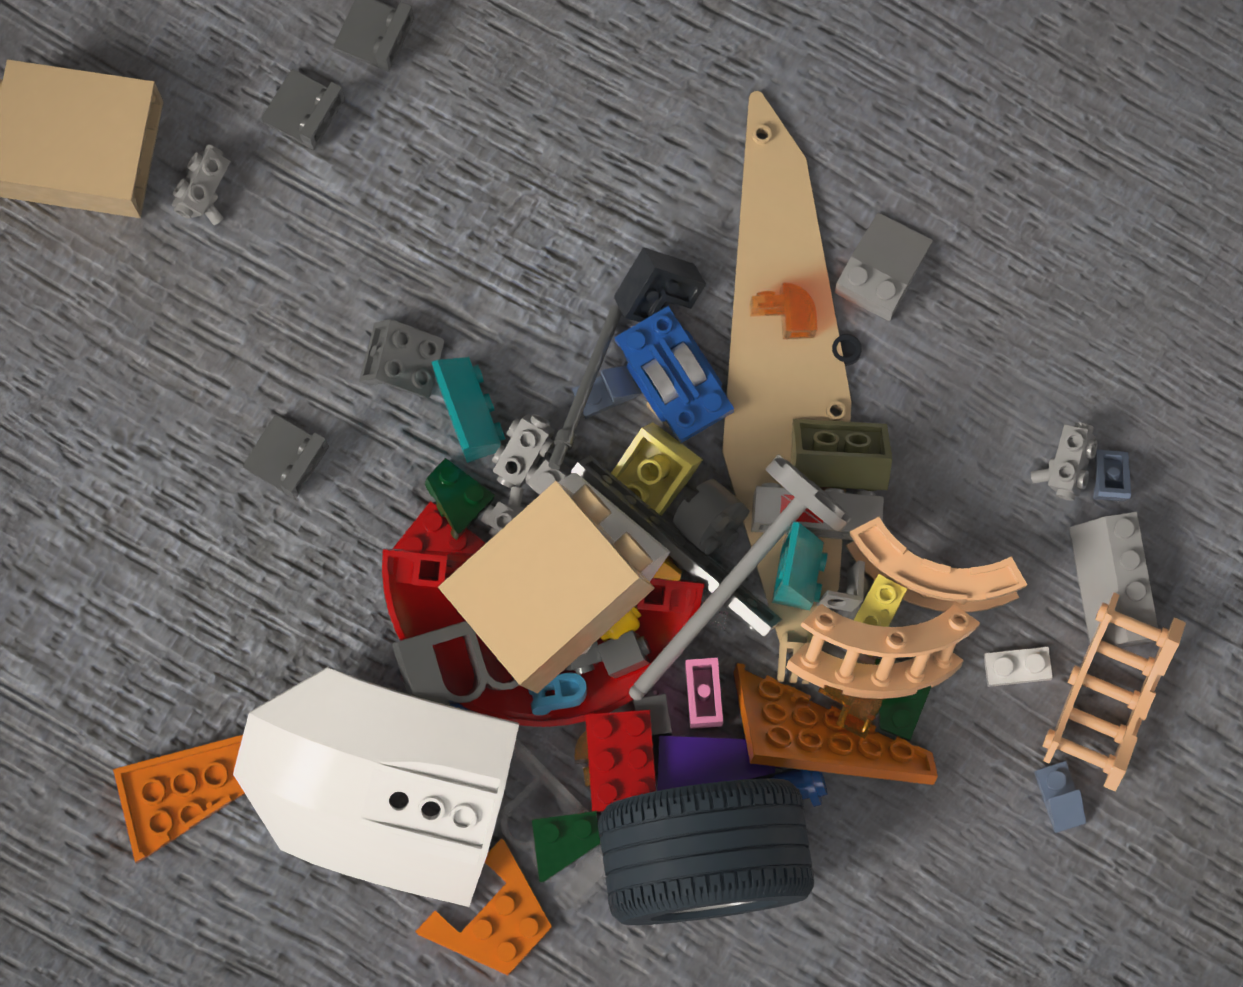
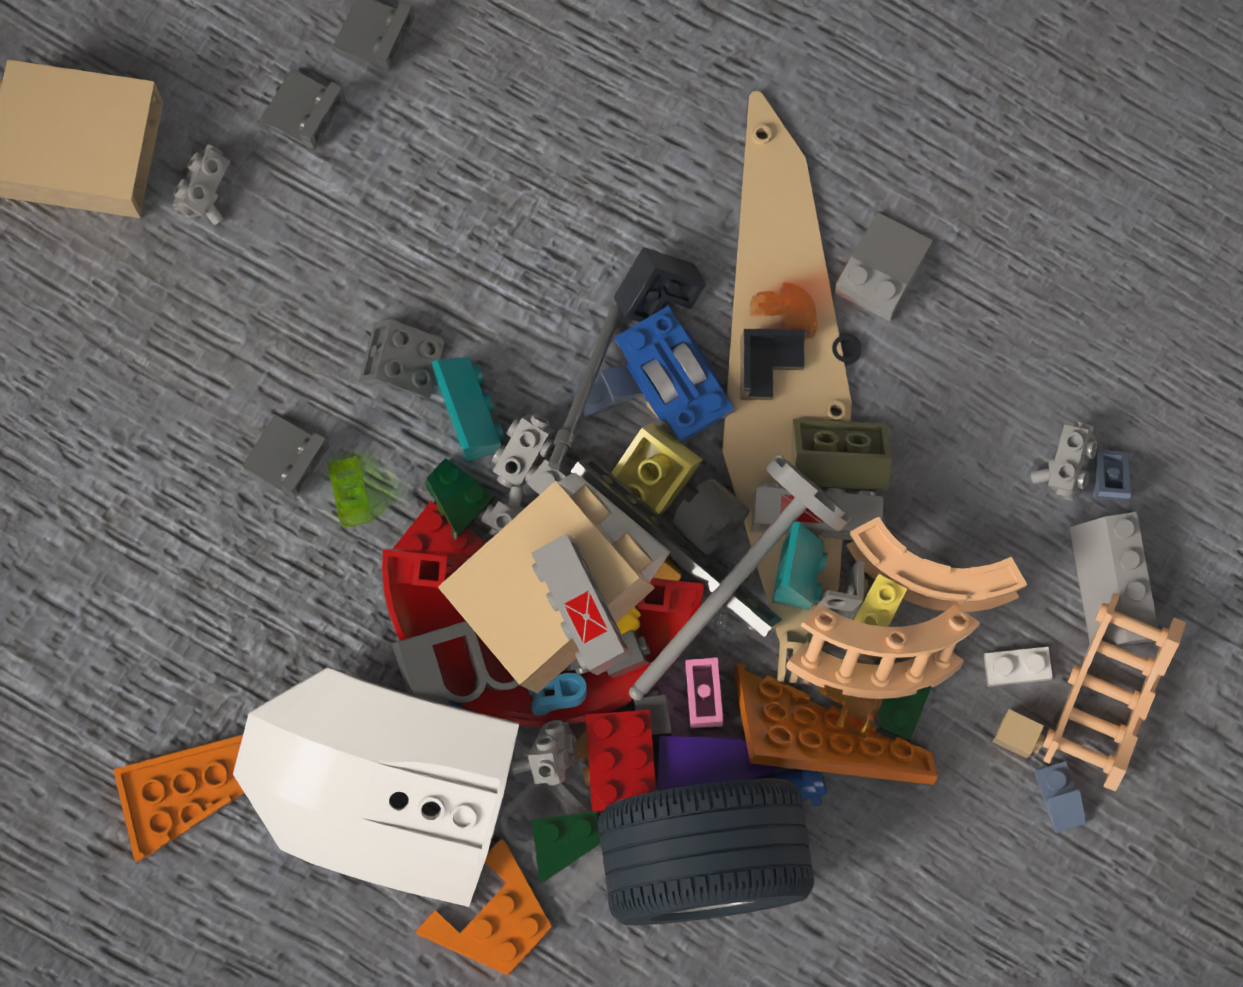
(353, 511): none -> clear neon green slope
(549, 754): none -> light grey brick
(580, 604): none -> light grey brick
(768, 351): none -> black panel
(1019, 734): none -> tan brick

